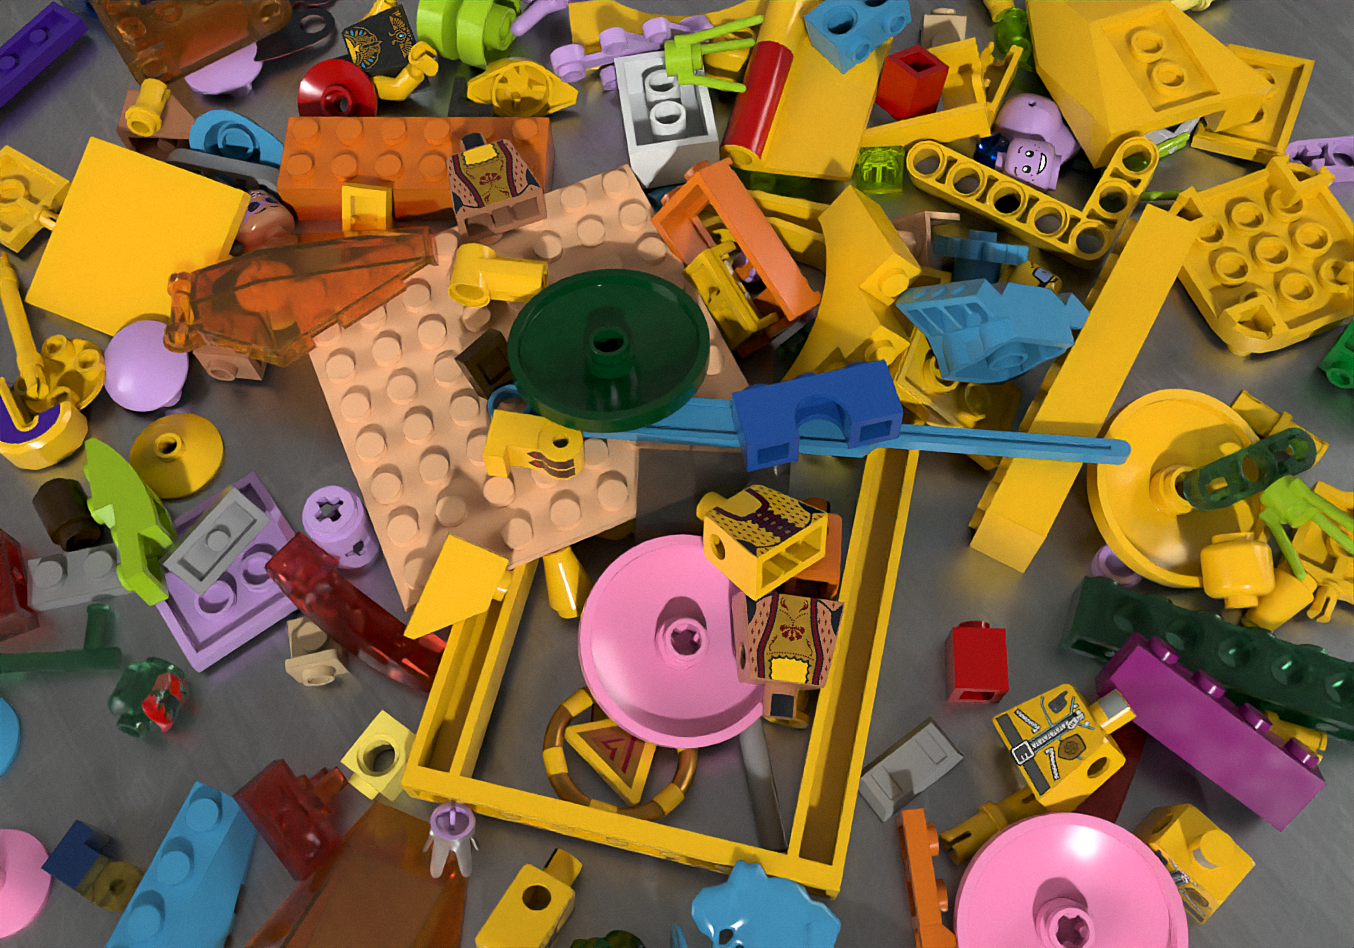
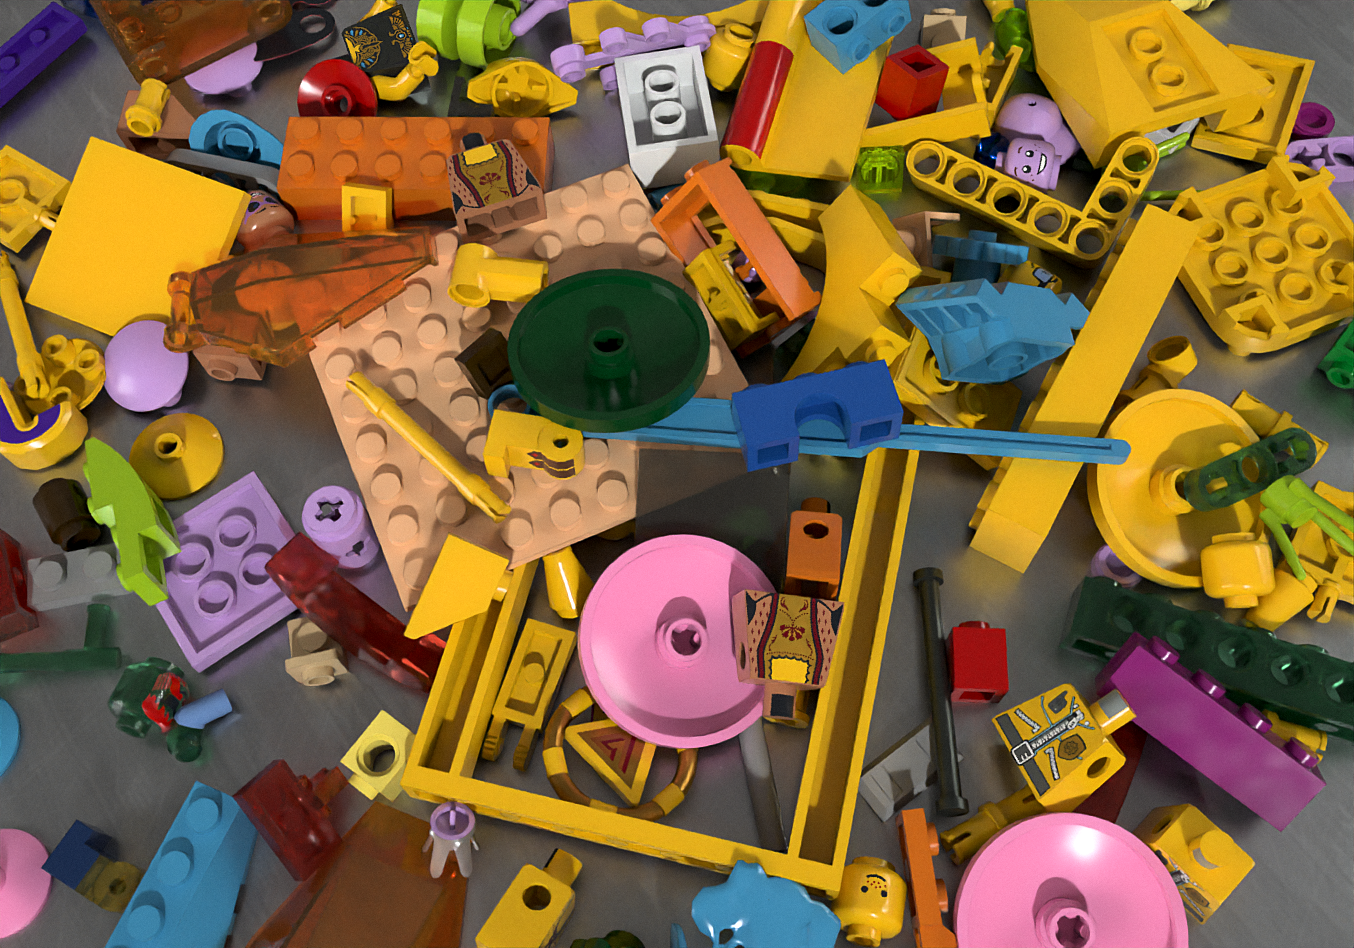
(189, 723): none -> arm
(215, 540): light grey plate -> none
(469, 484): none -> yellow piece
(529, 689): none -> yellow hinge
(685, 53): lime plant -> none
(761, 537): yellow torso -> none
(870, 901): none -> yellow head
(951, 801): none -> pearl dark grey bar
(1169, 364): none -> yellow connector
(1313, 122): none -> magenta tile

